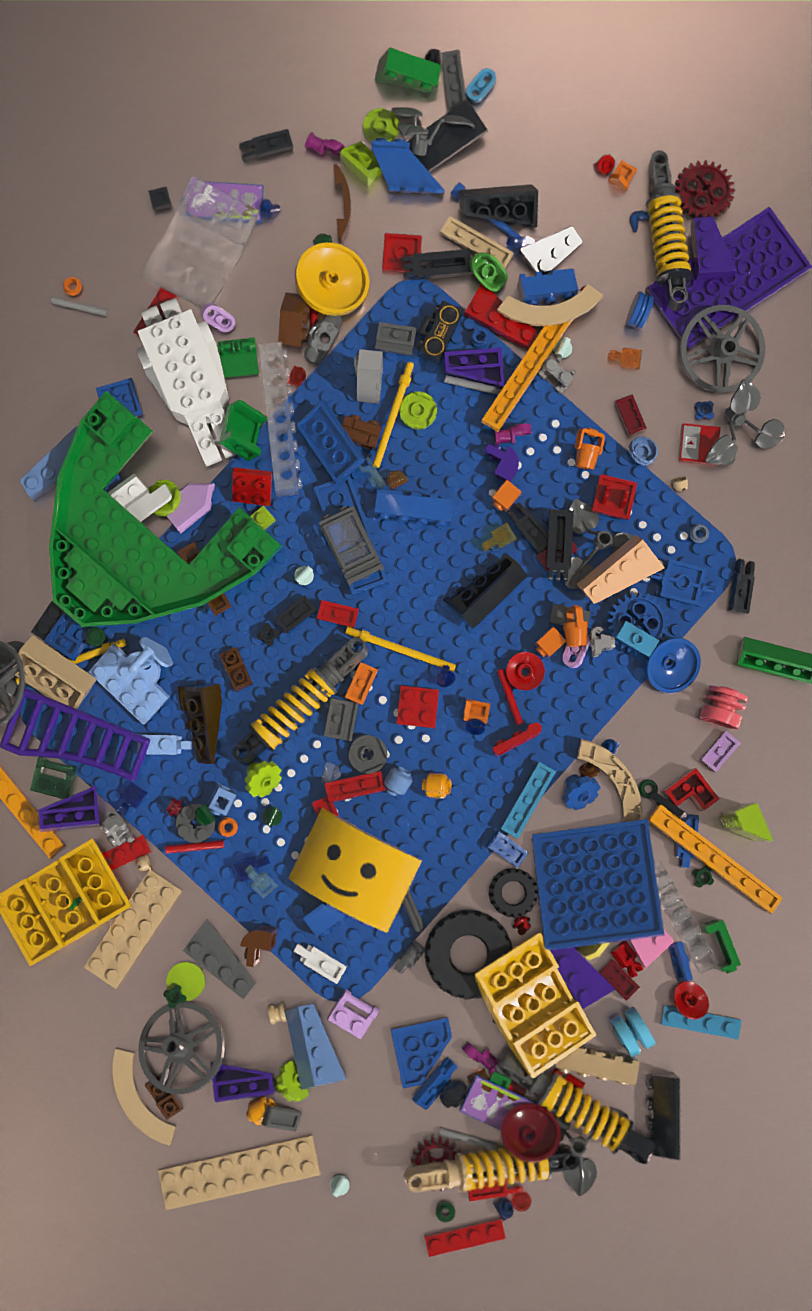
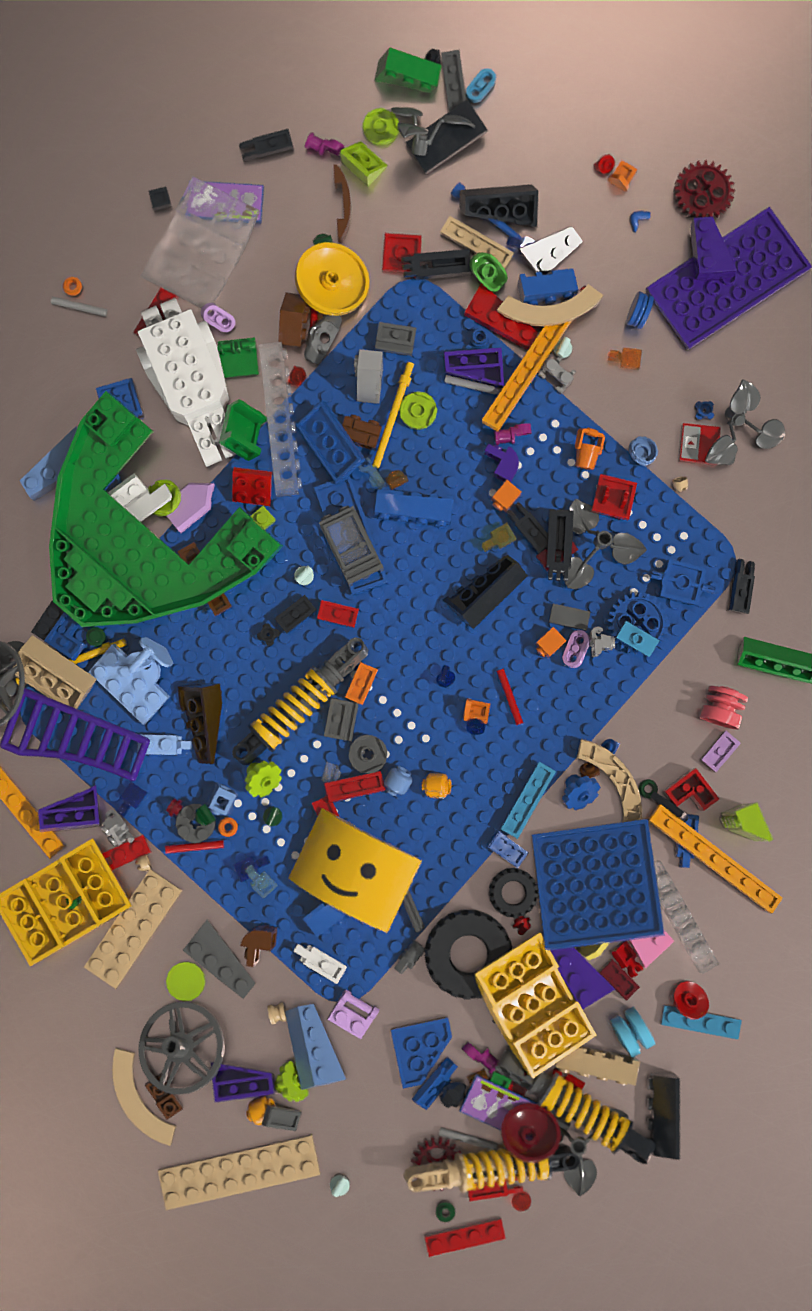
(51, 784): clear green plate -> none
(172, 1002): dark green plate -> none
(236, 669): reddish brown slope -> none
(268, 208): clear blue plate -> none
(366, 636): yellow bar -> none
(402, 169): blue piece -> none
(417, 707): red plate -> none
(444, 325): black piece -> none
(504, 1208): dark blue plate -> none
(517, 739): red hinge -> none
(532, 664): red dish -> none
(575, 631): orange piece -> none
(620, 570): light nougat wedge -> none
(630, 415): dark red plate -> none
(668, 232): piece -> none
(680, 961): blue plate -> none
(681, 668): blue dish -> none
(705, 533): sand blue plate -> none
(708, 877): dark green plate -> none
(722, 348): dark grey wheel -> none
(726, 945): green panel -> none

